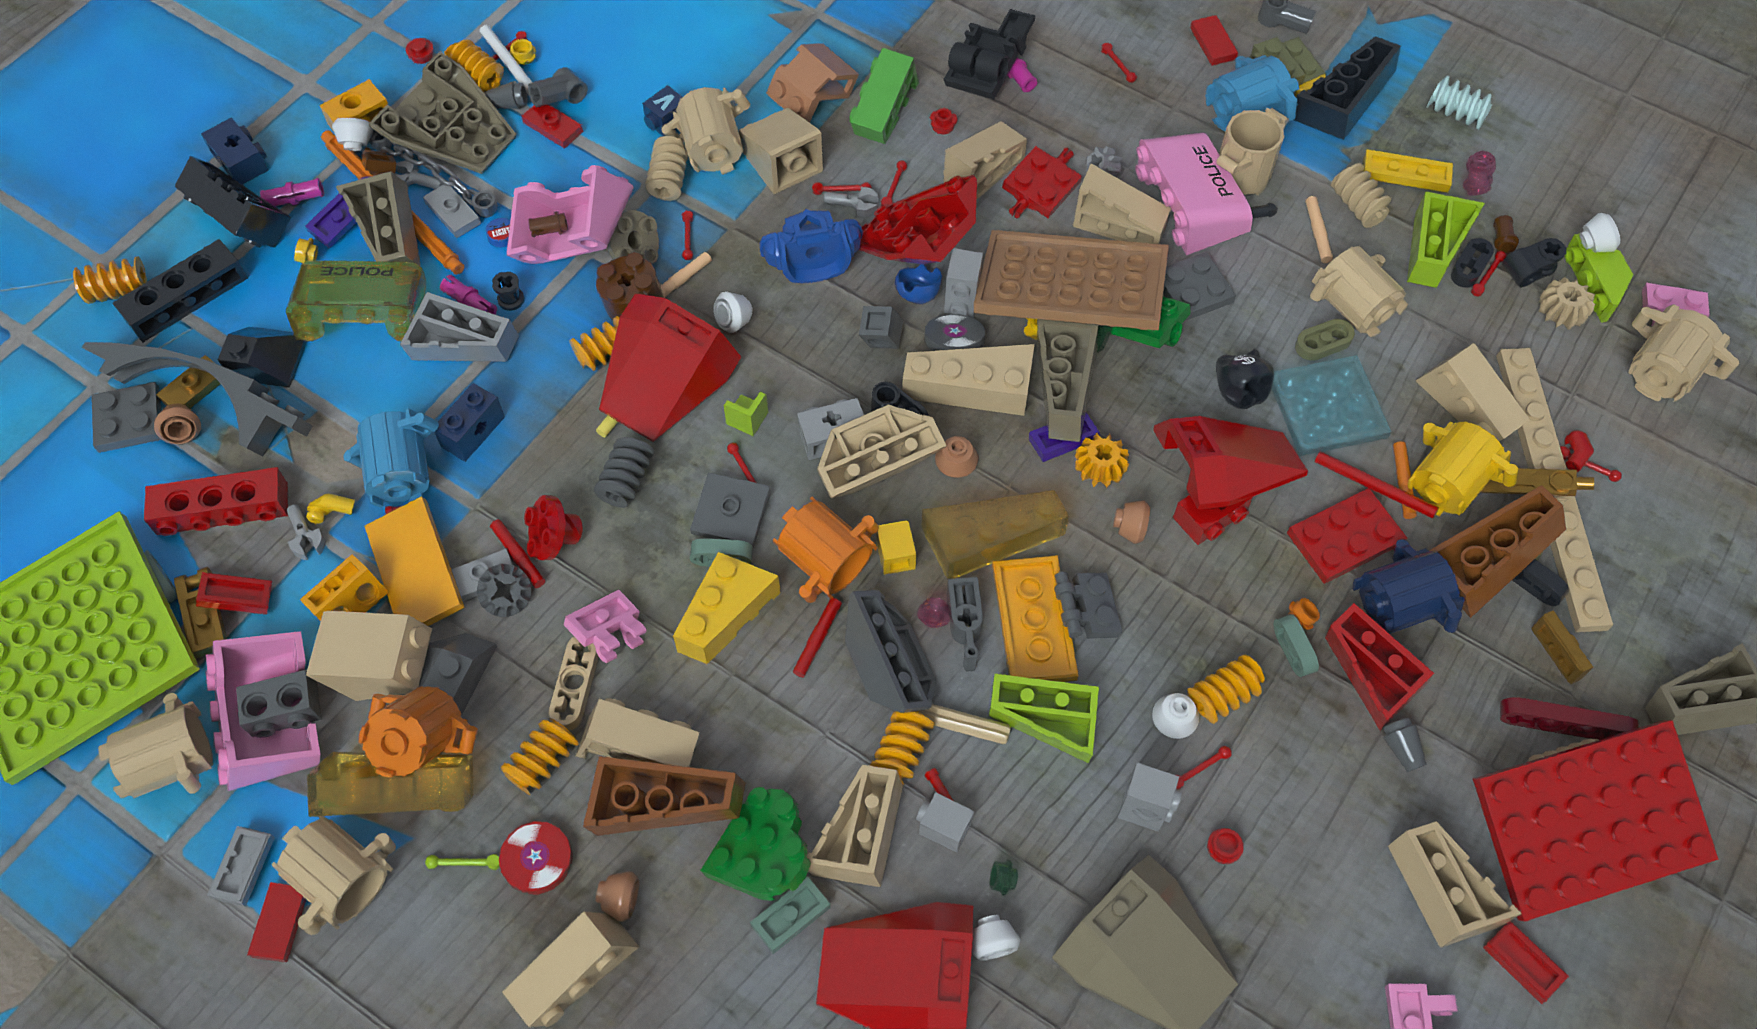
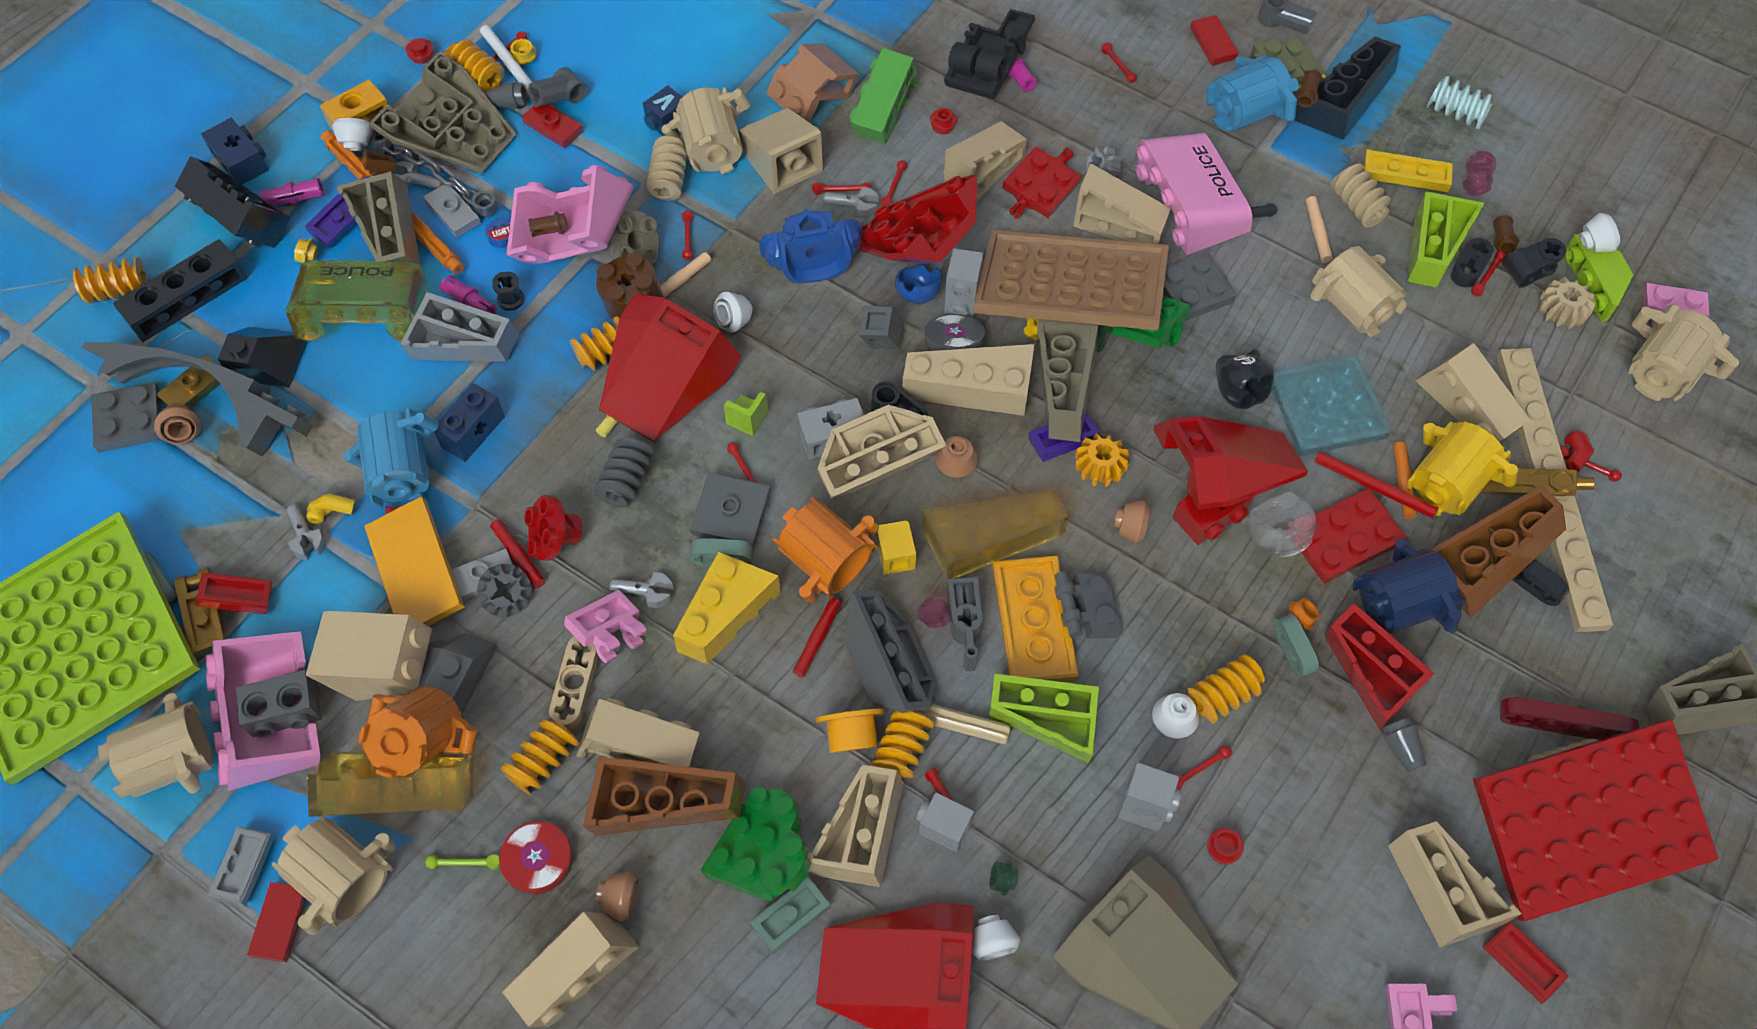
(166, 502): red brick -> none
(345, 589): light orange brick -> none
(646, 589): none -> light grey bar
(851, 730): none -> light orange piece
(1252, 148): tan container -> none
(1279, 509): none -> clear plate
(1307, 93): none -> reddish brown pin
(1322, 341): olive plate -> none
(1562, 647): pearl gold plate -> none

